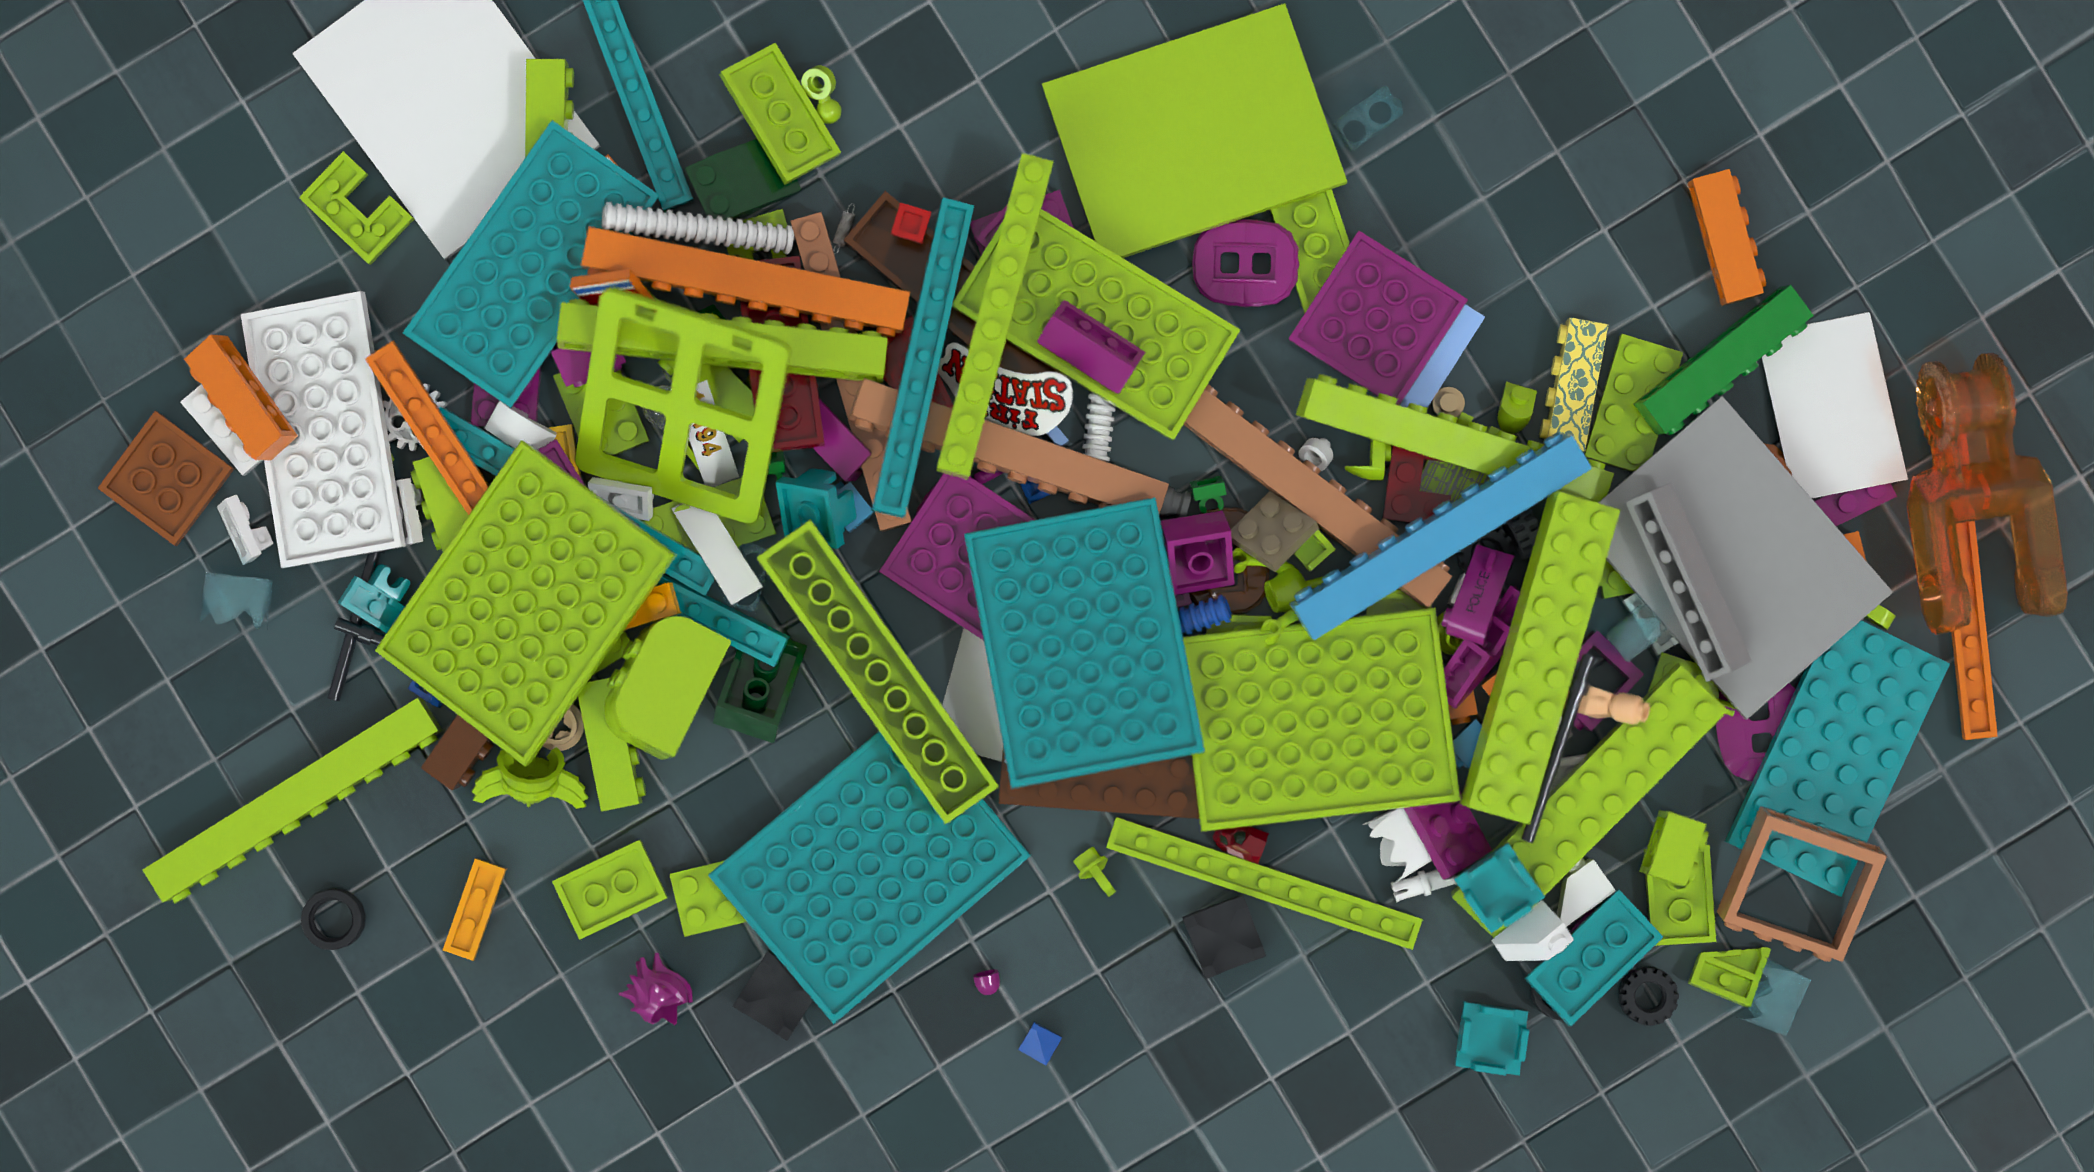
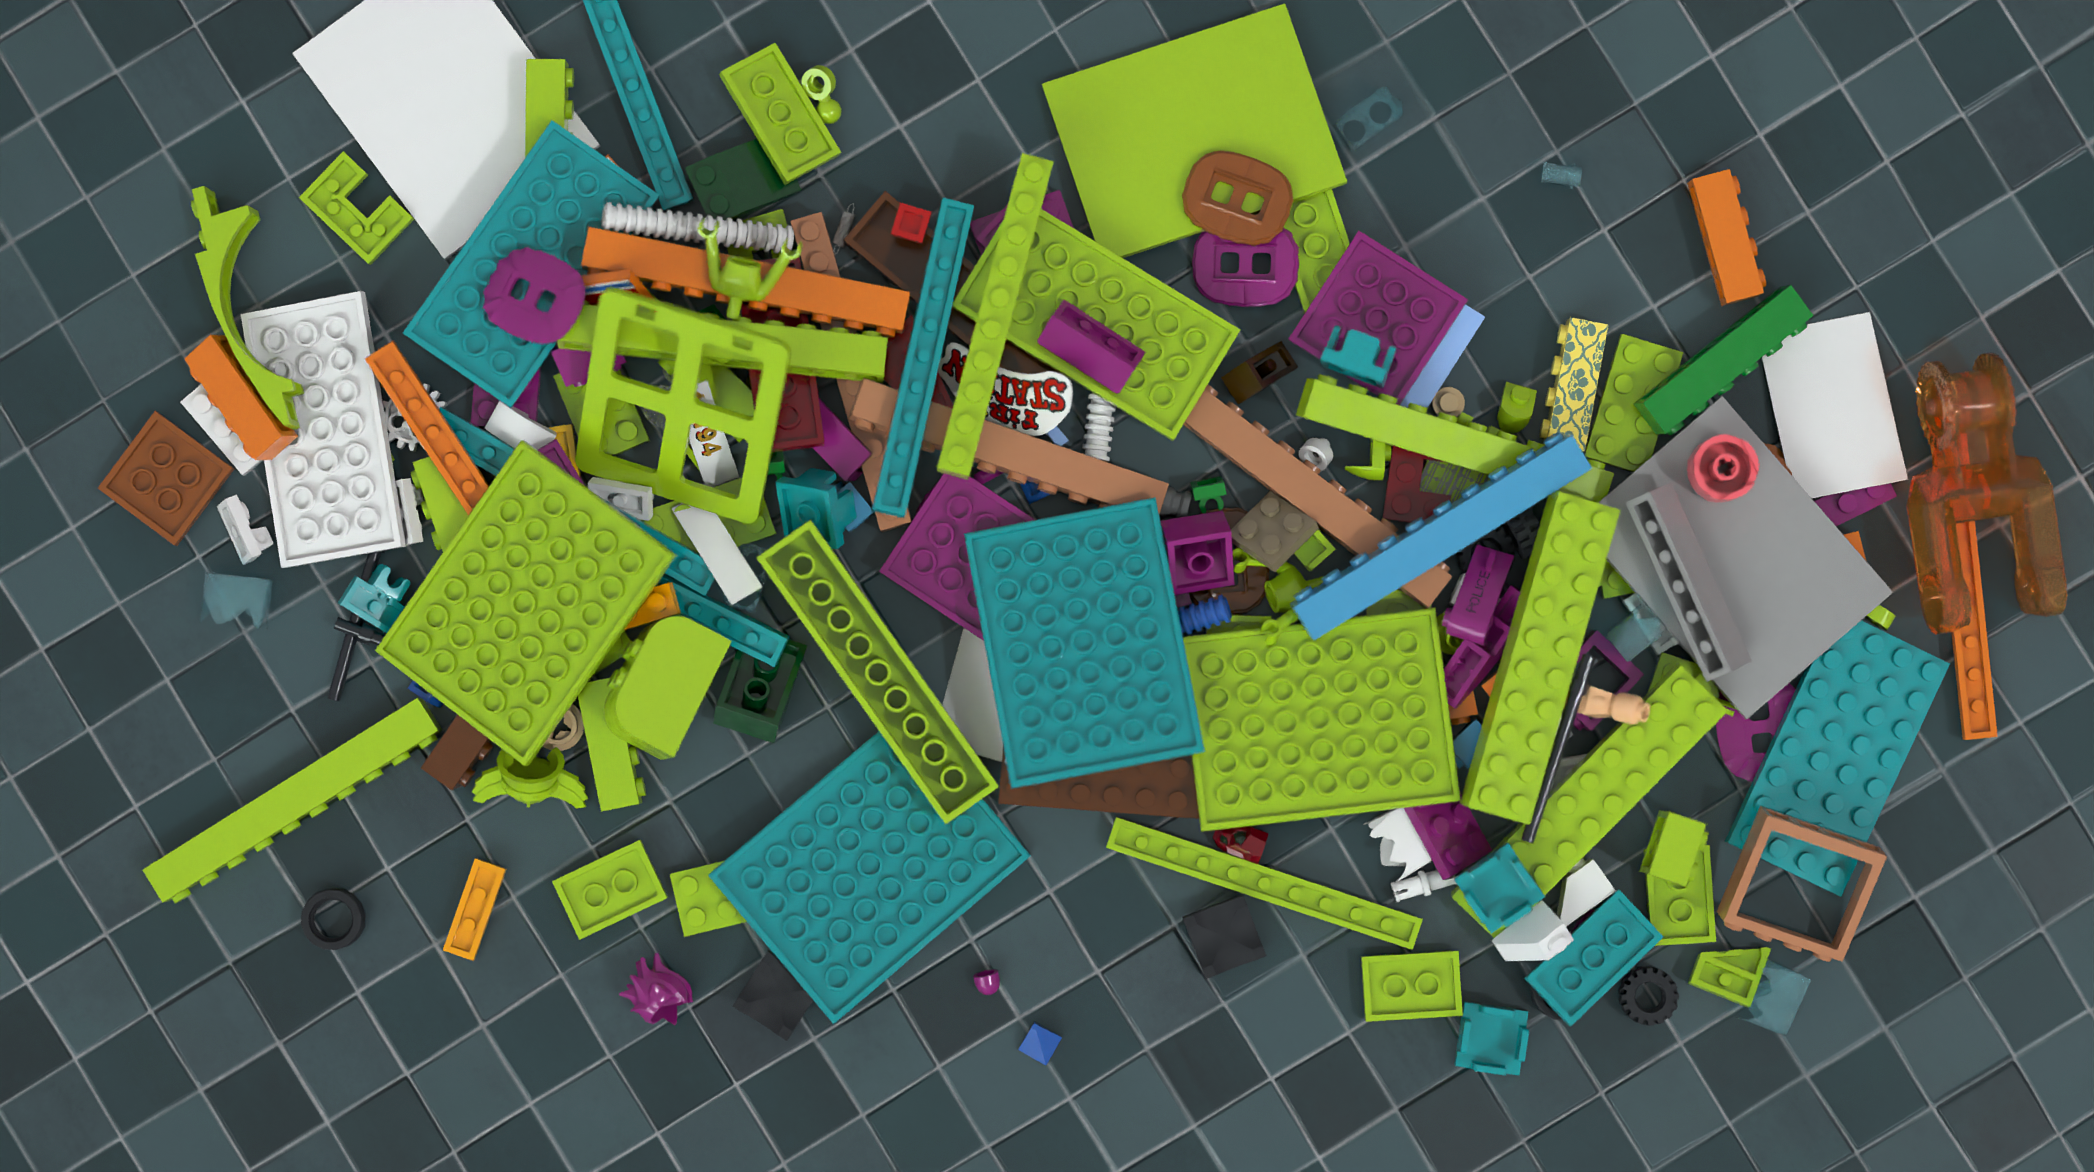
(223, 238): none -> lime slope
(521, 316): none -> magenta piece
(741, 276): none -> lime piece
(1091, 865): lime piece -> none
(1246, 176): none -> dark orange piece
(1259, 372): none -> dark brown slope
(1358, 357): none -> teal panel
(1411, 986): none -> lime plate
(1561, 174): none -> clear light blue pin
(1722, 450): none -> coral brick

